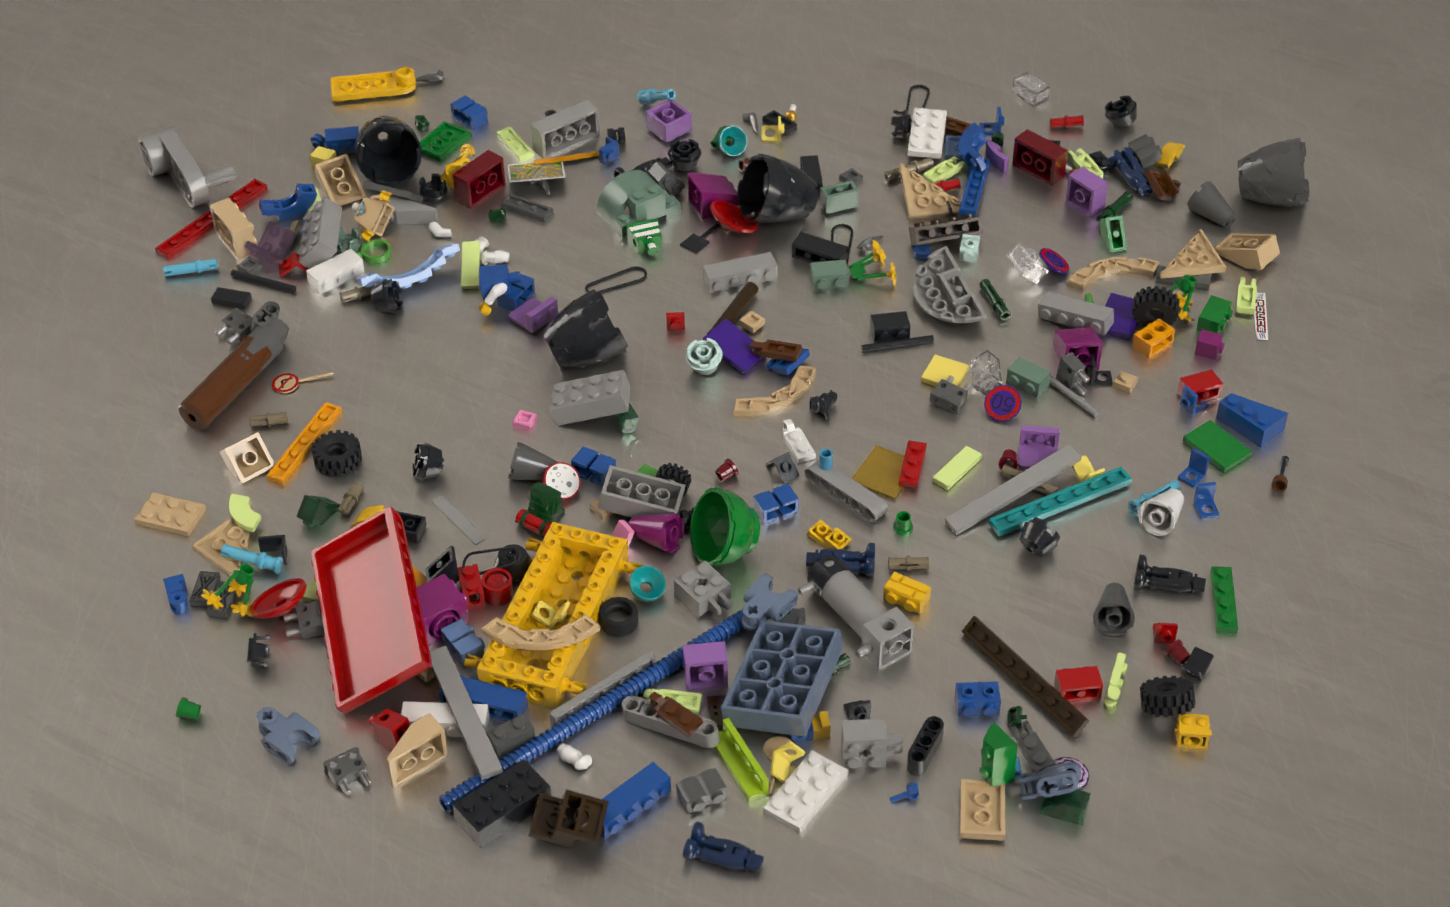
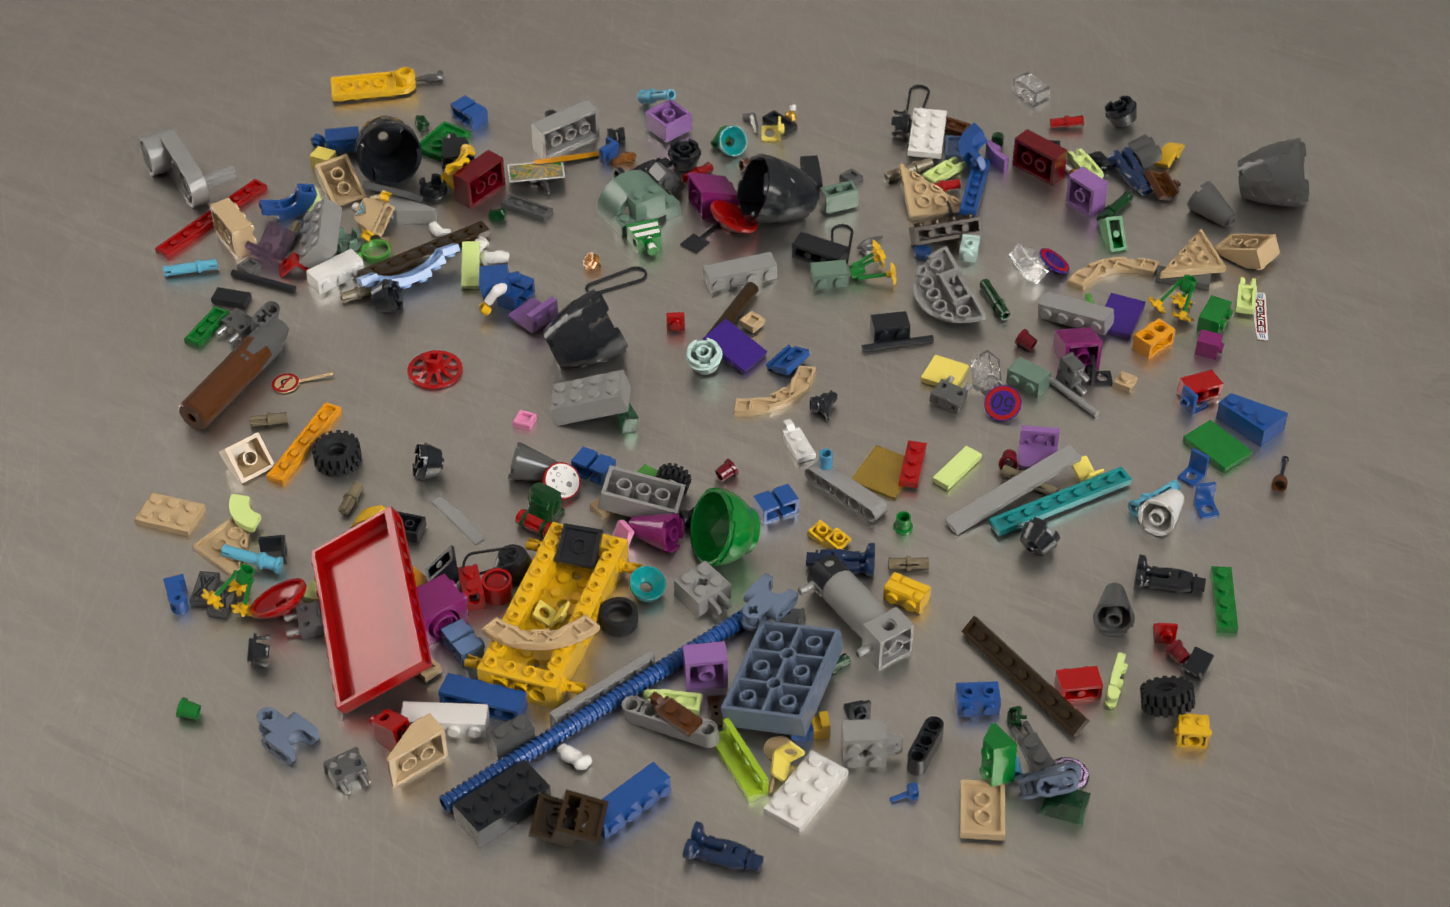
(206, 327): none -> green tile
(316, 510): clear green slope -> none
(421, 253): none -> dark brown plate
(434, 363): none -> red wheel
(451, 149): none -> black torso
(465, 714): light grey tile -> none
(515, 144): yellowish green tile -> none
(579, 546): none -> black tile
(591, 261): none -> clear orange tile
(625, 157): none -> clear orange arm
(701, 790): dark grey brick -> none
(704, 169): none -> red pin
(776, 350): reddish brown hinge -> none
(785, 467): black bracket -> none
(996, 126): blue bracket -> none
(1026, 340): none -> dark red piece
(1154, 305): black tyre -> none

